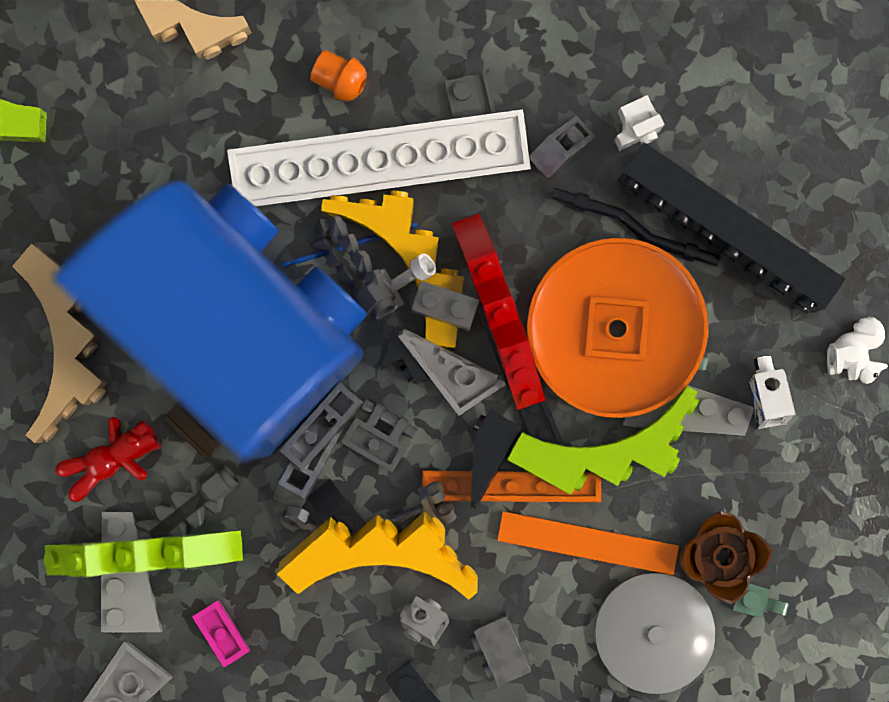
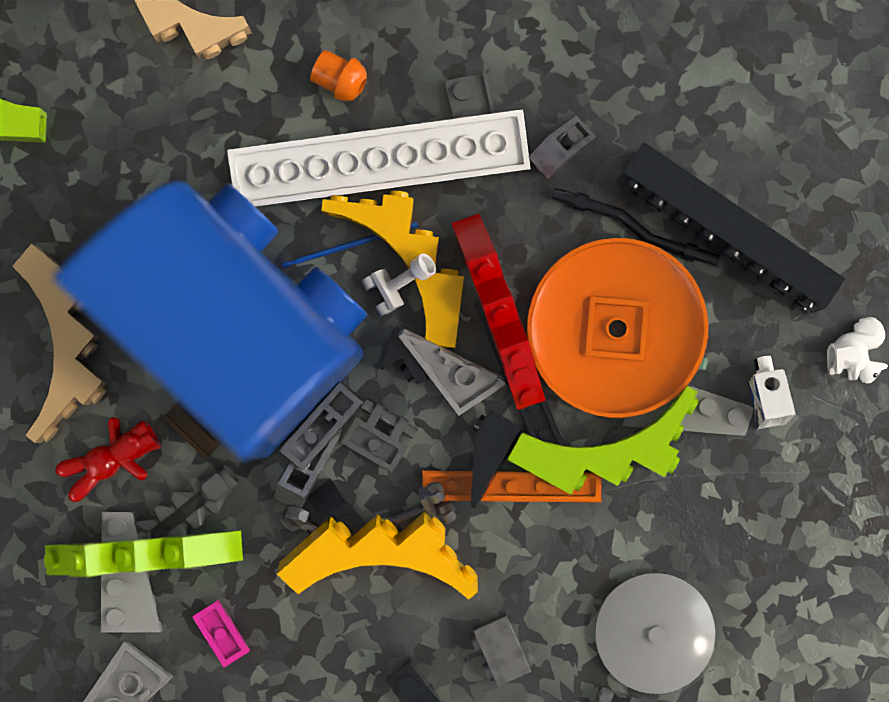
(374, 294): dark grey sword -> none
(423, 620): light grey brick -> none
(445, 305): flat silver brick -> none
(588, 543): orange tile -> none
(639, 123): white brick -> none
(747, 556): reddish brown brick -> none
(757, 600): sand green plate -> none

